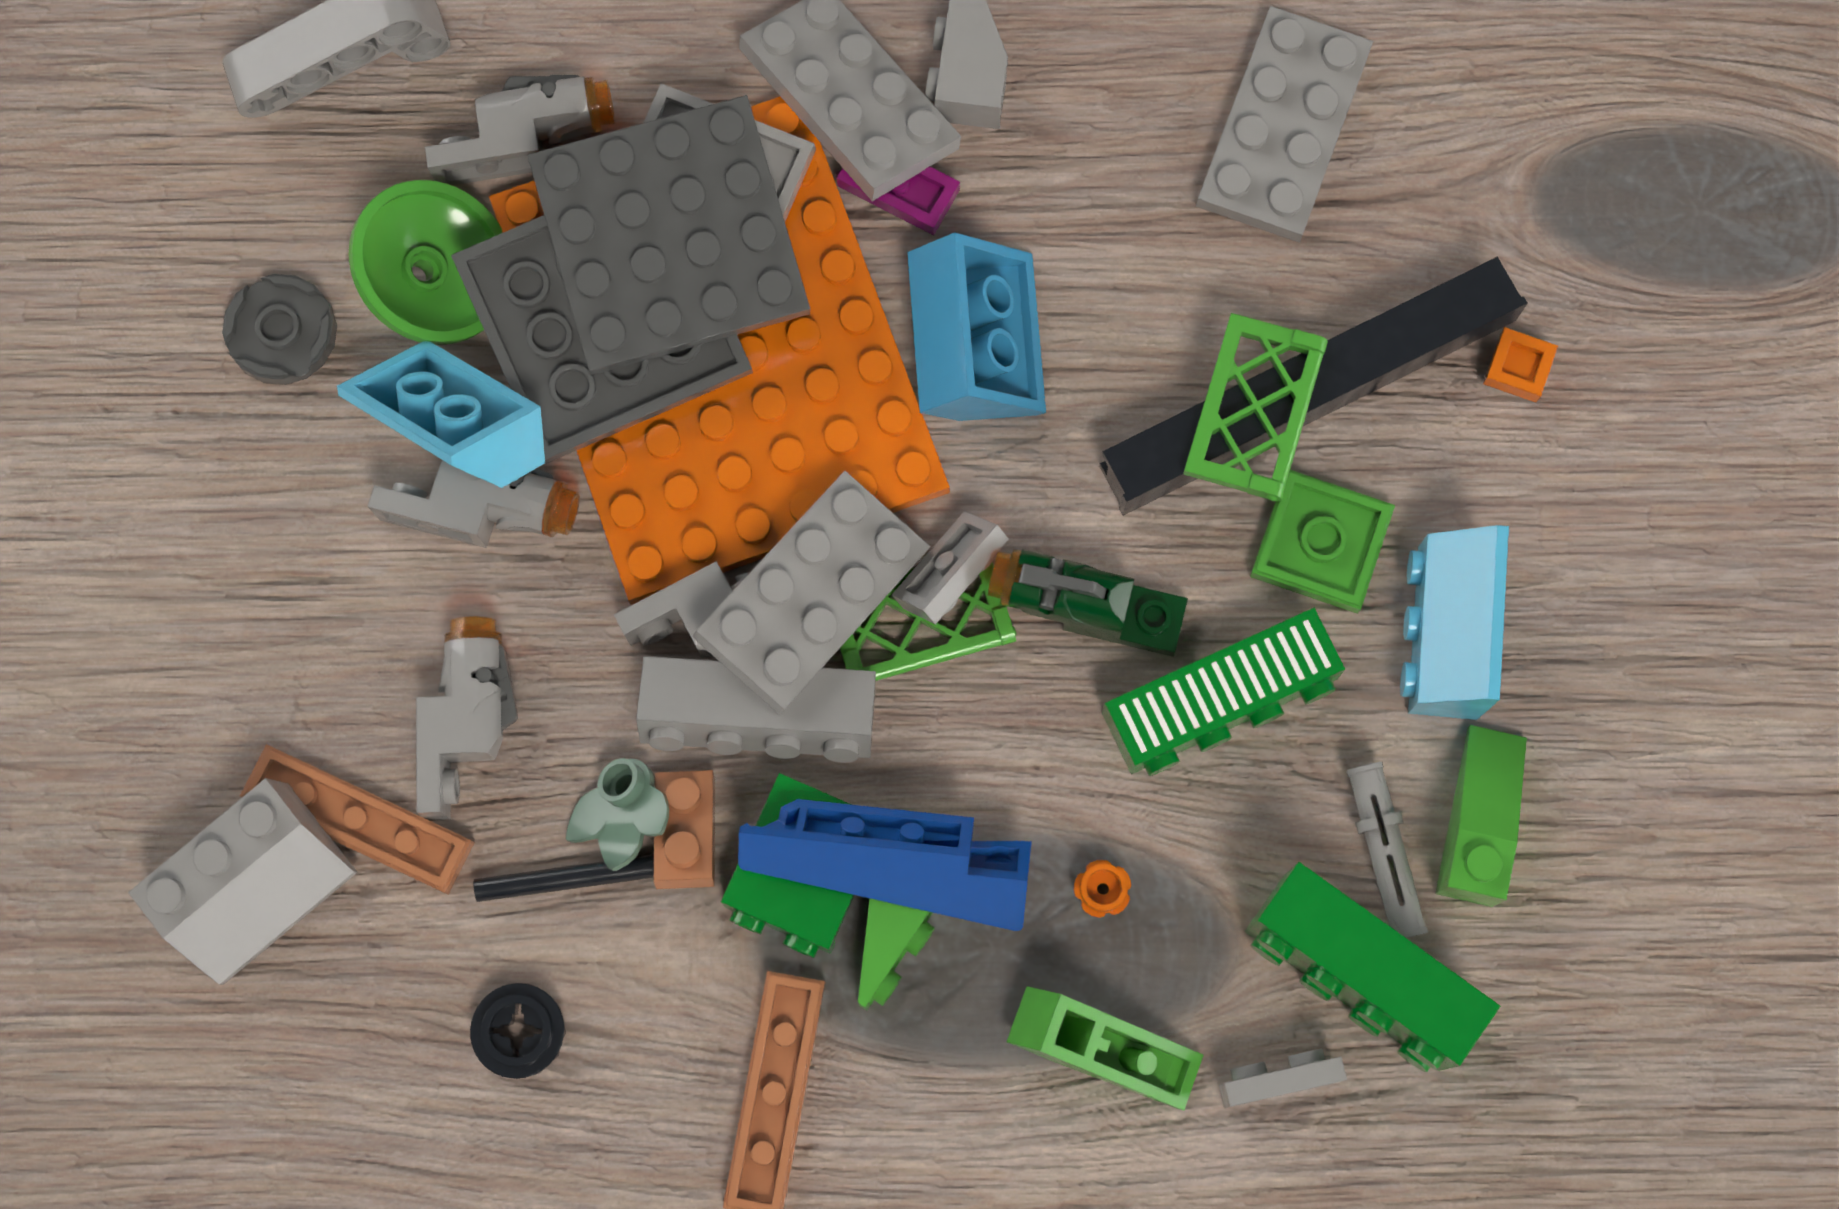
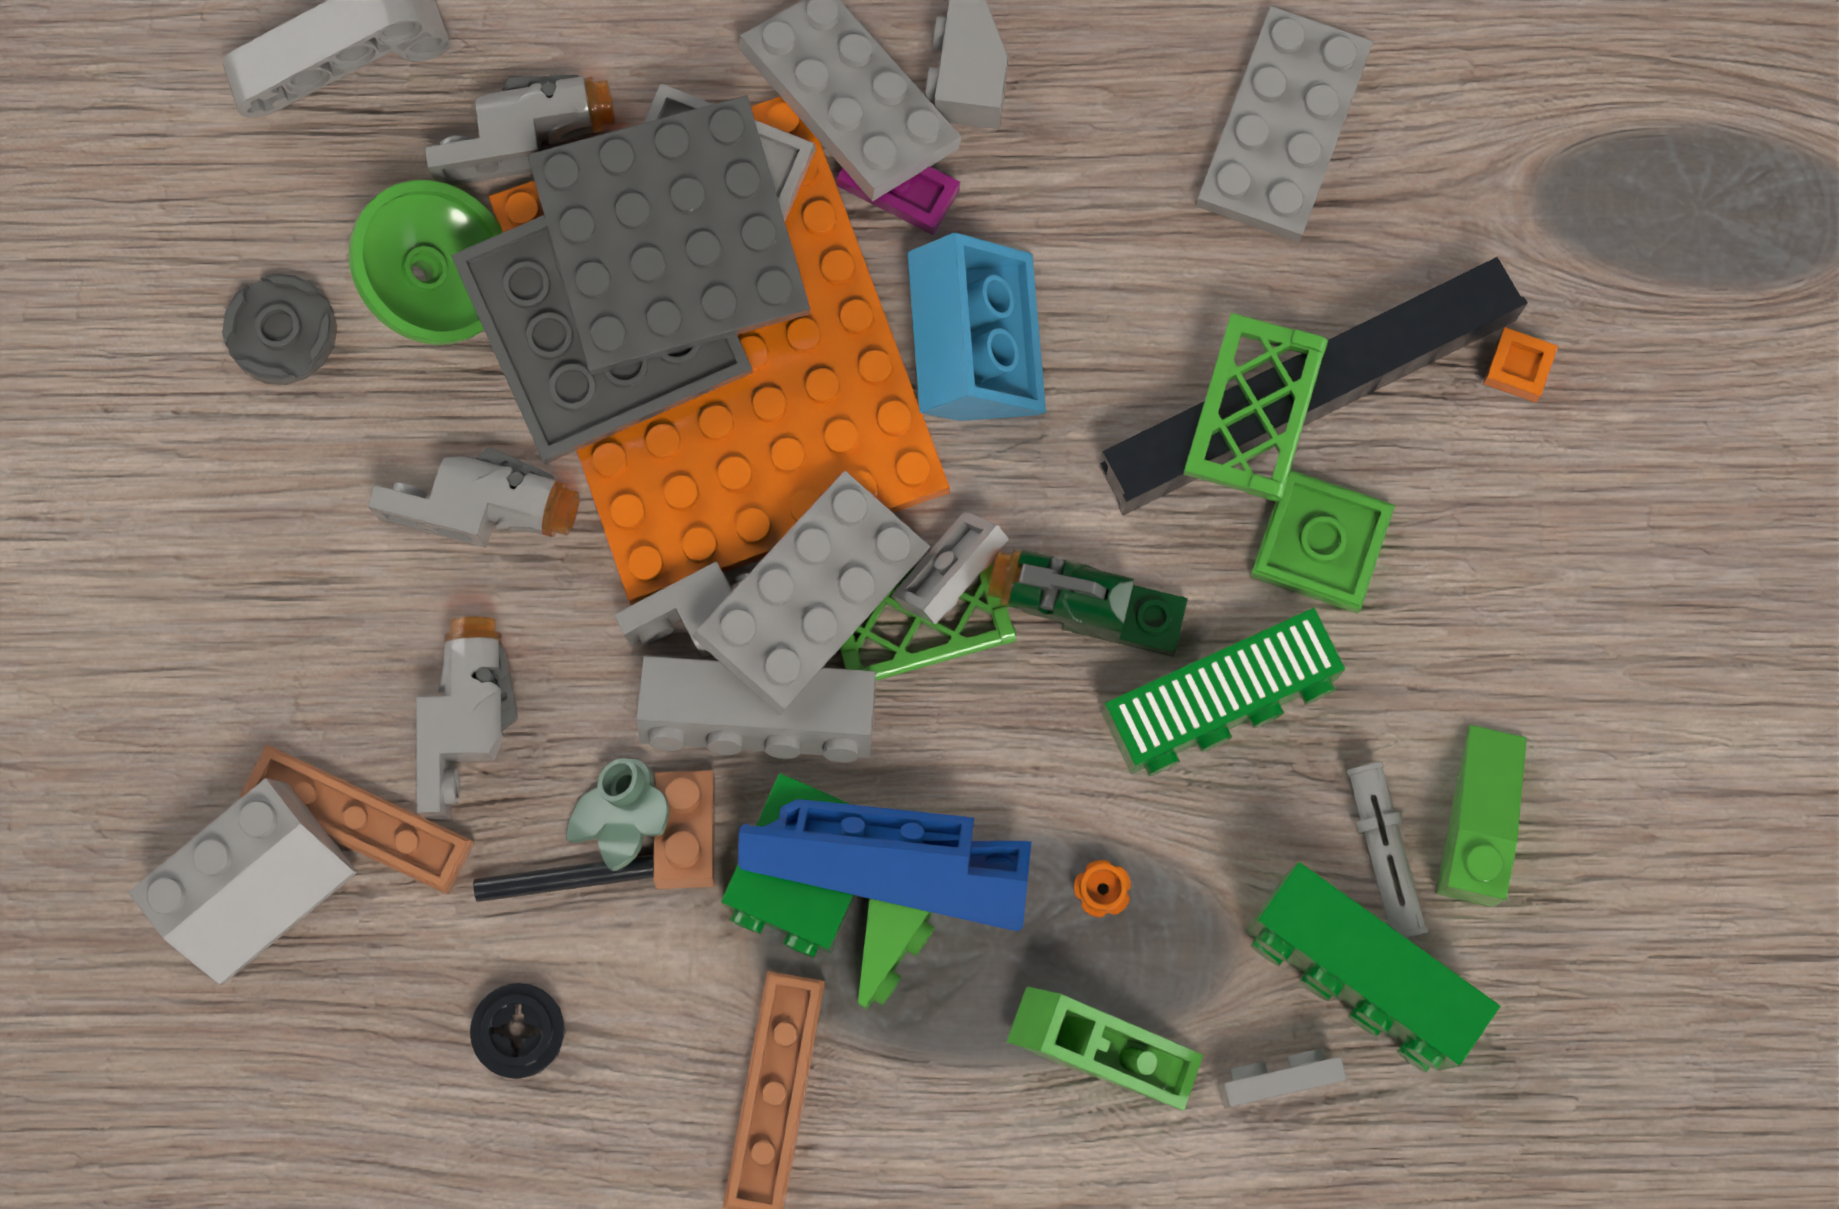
(452, 412): medium azure slope -> none
(1456, 622): medium azure slope -> none

